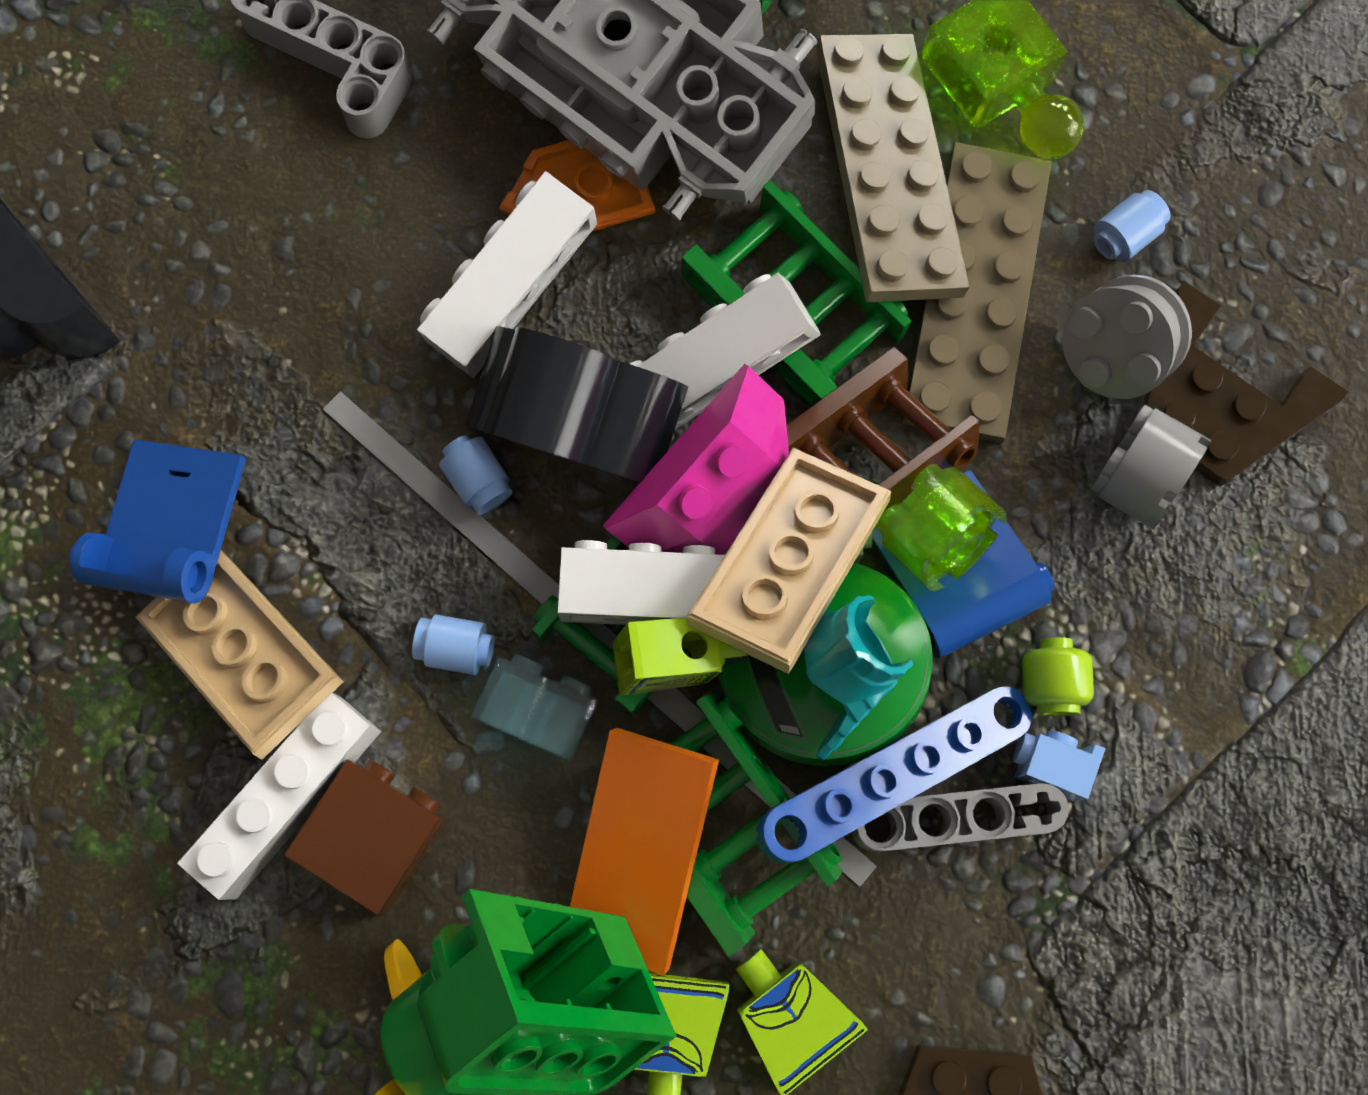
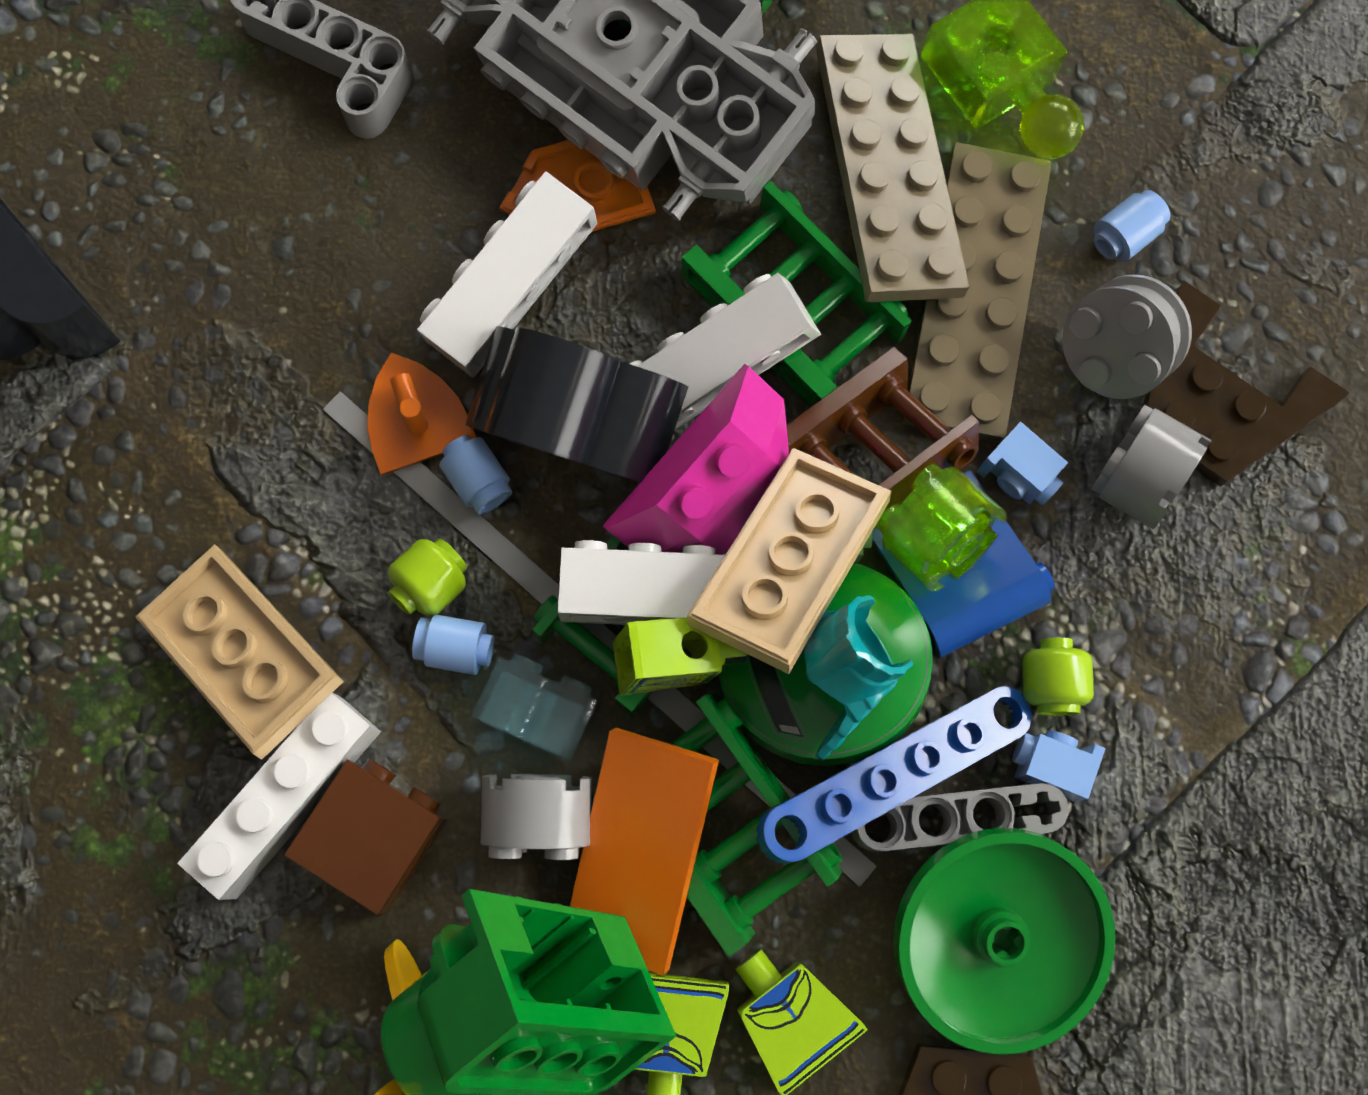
(163, 525): blue door -> none
(412, 415): none -> orange shield
(426, 577): none -> lime head
(535, 814): none -> light grey brick
(1004, 940): none -> green dish
(1025, 466): none -> light blue brick

